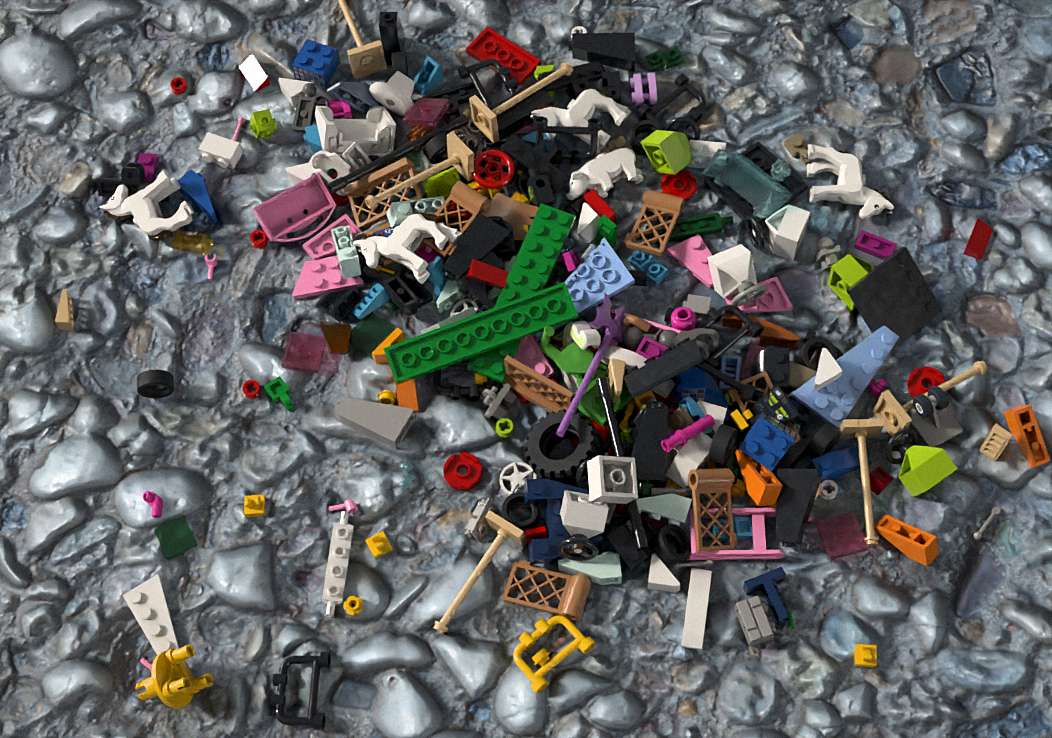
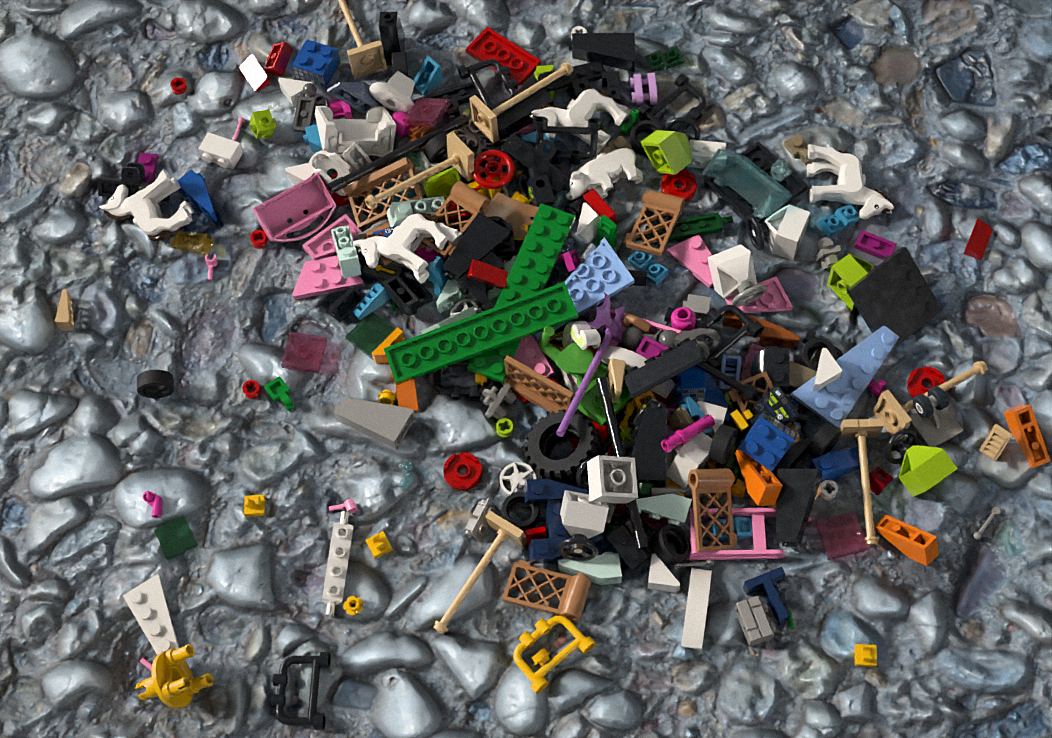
(278, 59): none -> red slope
(336, 336): reddish brown slope -> none
(401, 128): none -> dark pink head
(633, 119): none -> green arm
(842, 219): none -> dark azure slope

